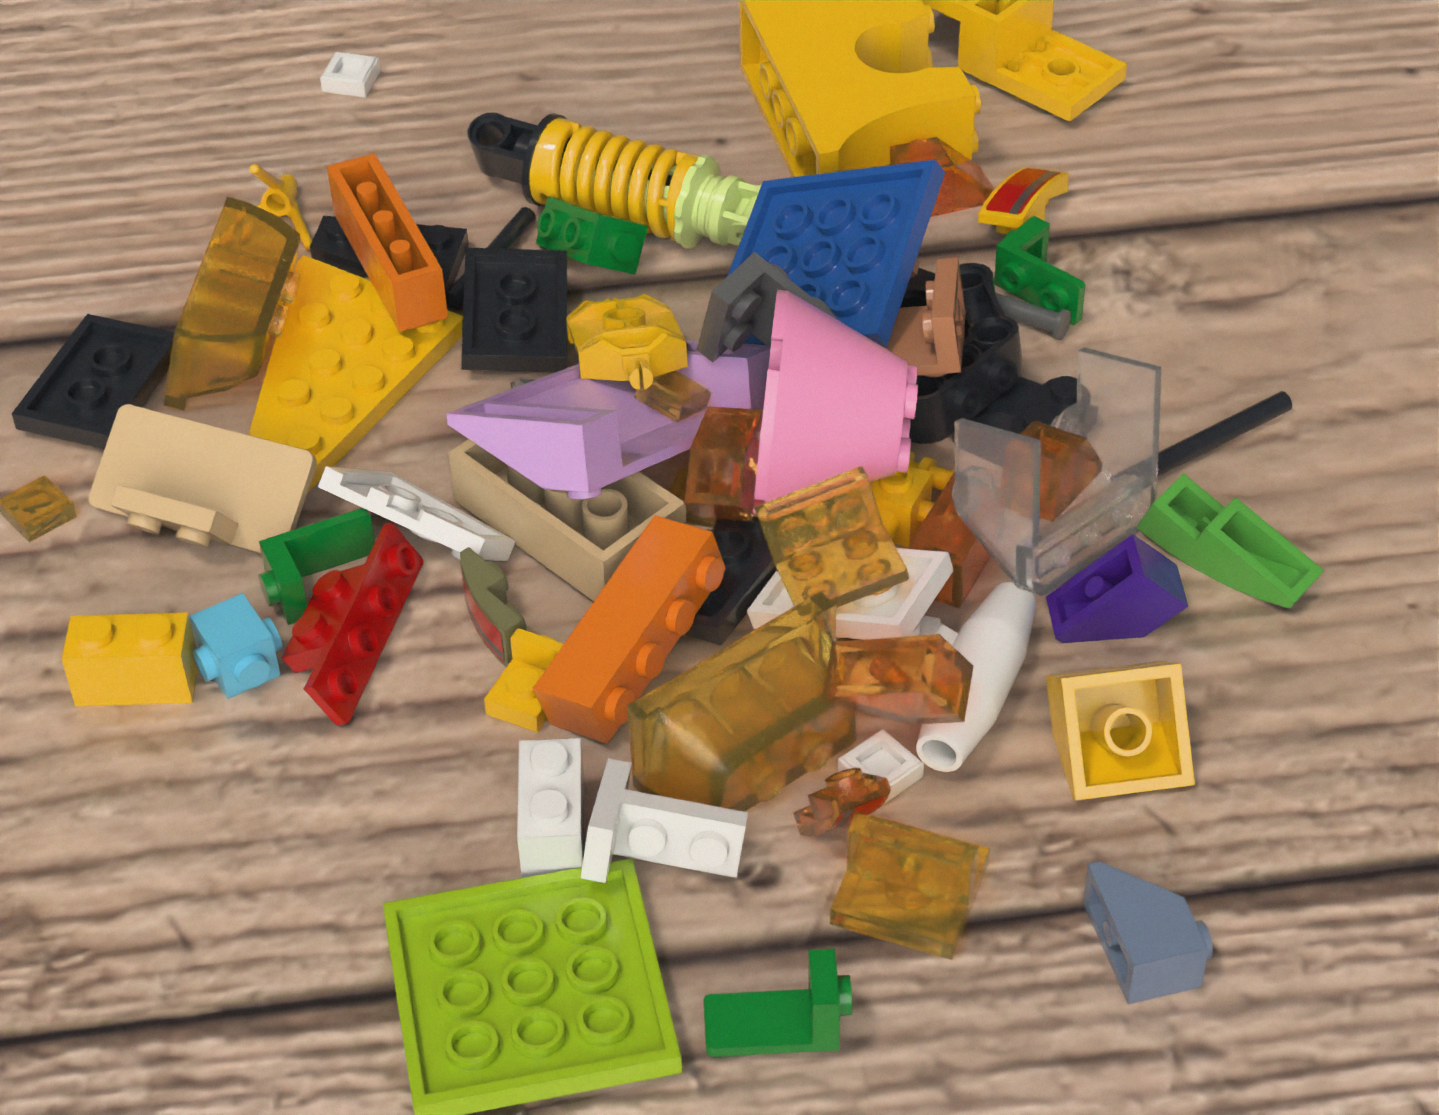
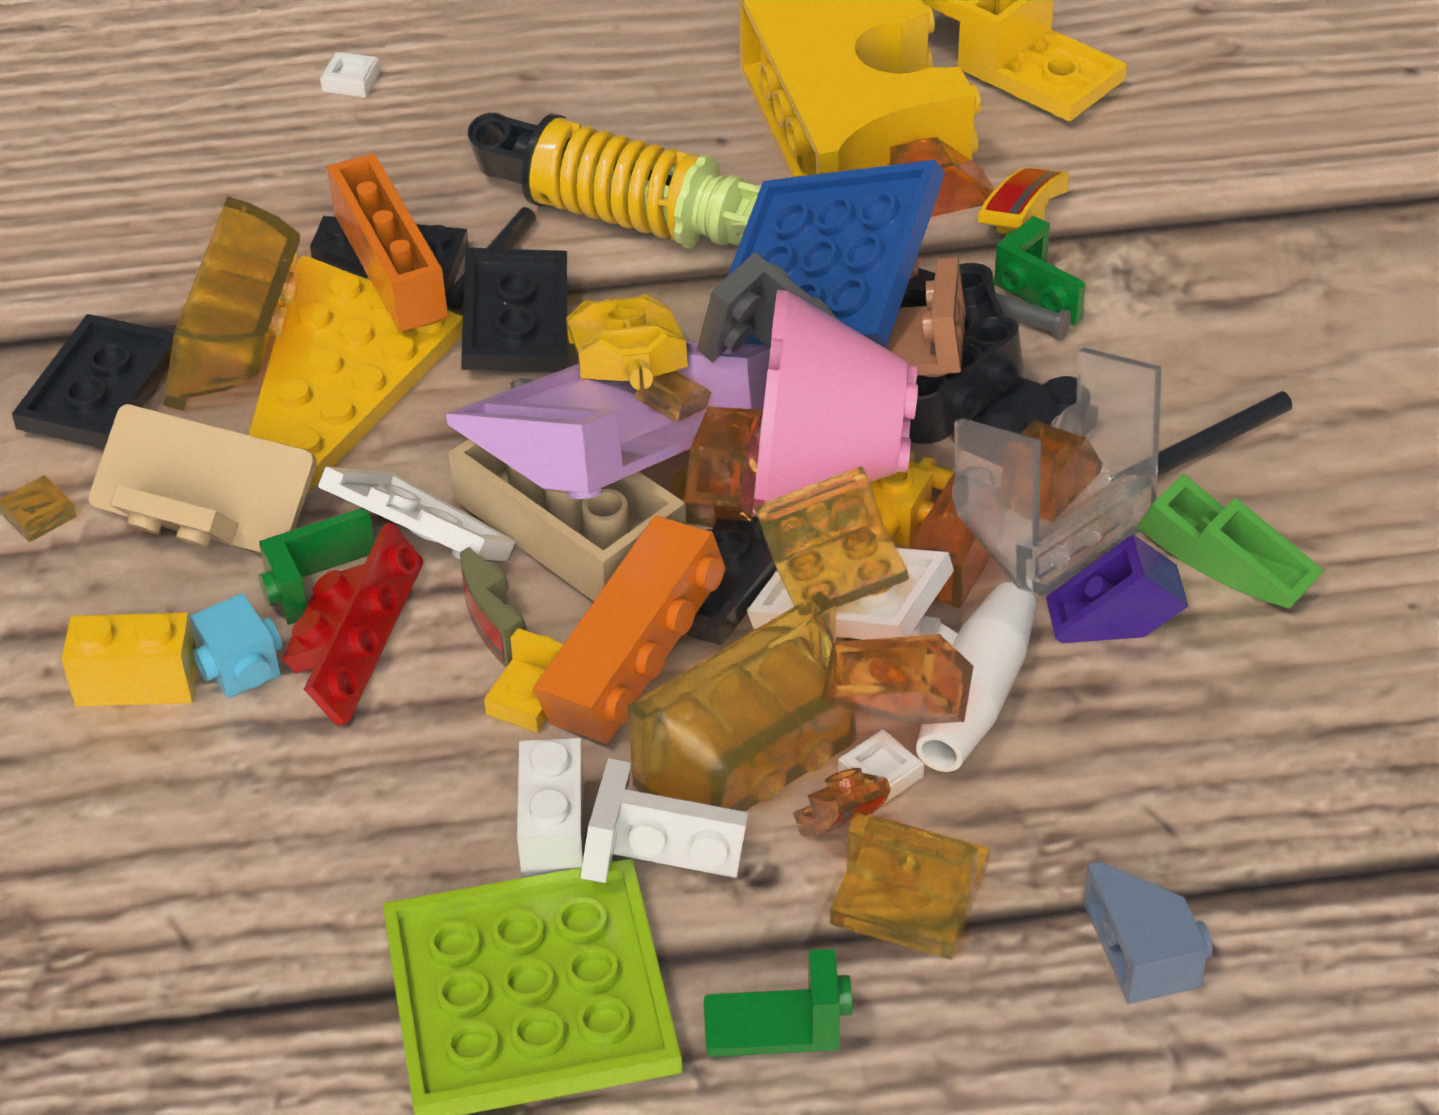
(280, 200): yellow plant -> none
(591, 236): green bracket -> none
(1121, 729): yellow slope -> none

